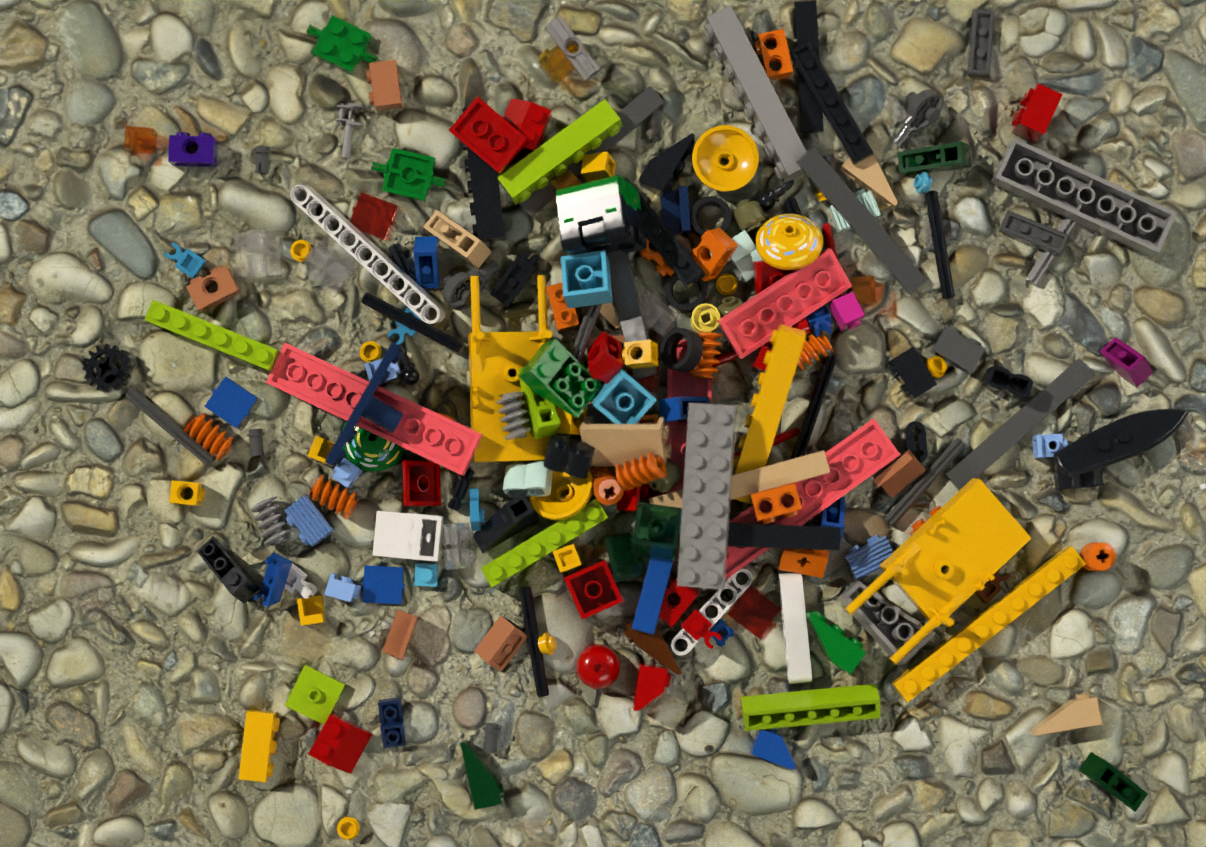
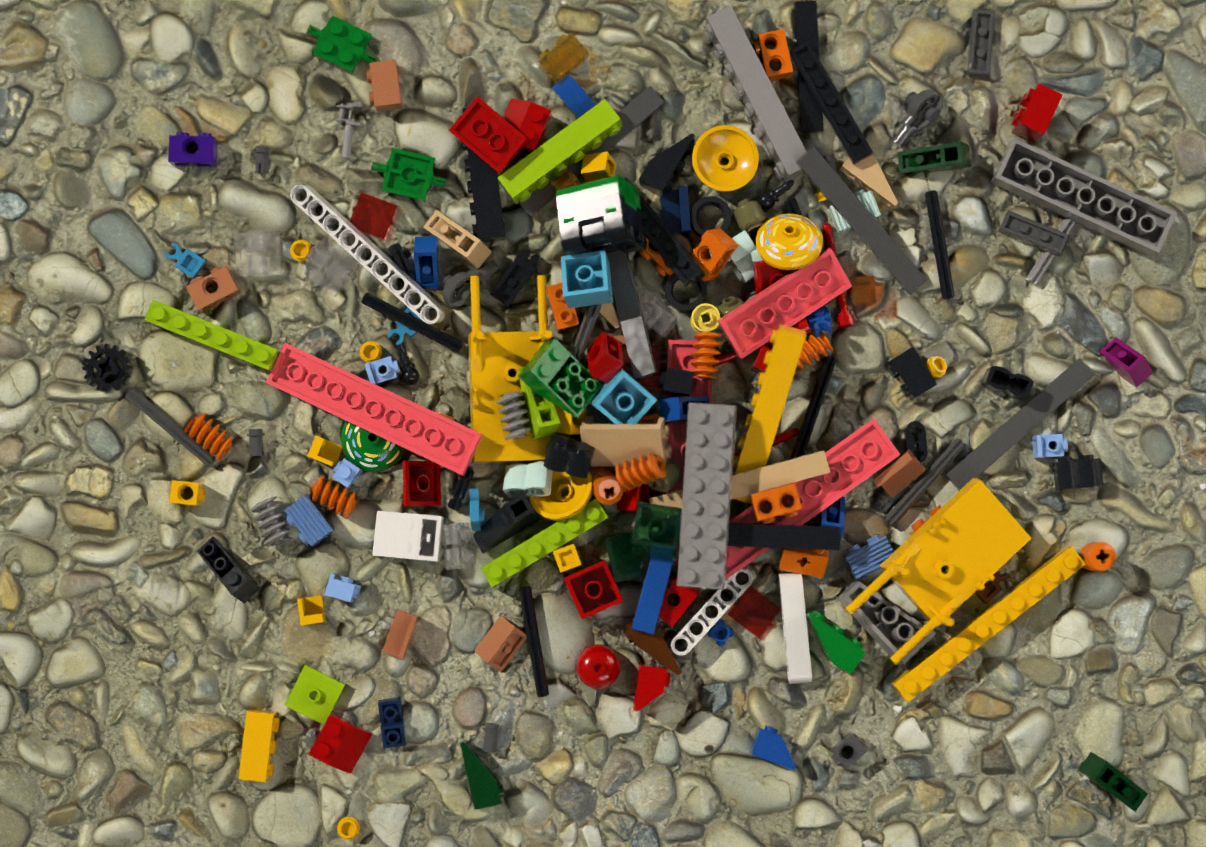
(140, 140): clear orange panel -> none
(231, 402): blue piece -> none
(274, 579): blue hinge -> none
(295, 582): white plate -> none
(370, 408): dark blue plate -> none
(383, 584): blue piece -> none
(426, 575): medium azure plate -> none
(547, 644): yellow plate -> none
(563, 38): light grey piece -> none
(573, 95): none -> blue slope
(649, 356): yellow brick -> none
(676, 382): none -> black brick
(693, 353): black tyre -> none
(698, 627): red plate -> none
(726, 284): yellow plate -> none
(810, 707): lime brick -> none
(847, 312): dark pink brick -> none
(857, 750): none -> dark grey brick
(922, 182): medium azure plate -> none
(957, 349): dark grey brick -> none
(1073, 714): tan slope -> none
(1119, 441): black piece -> none

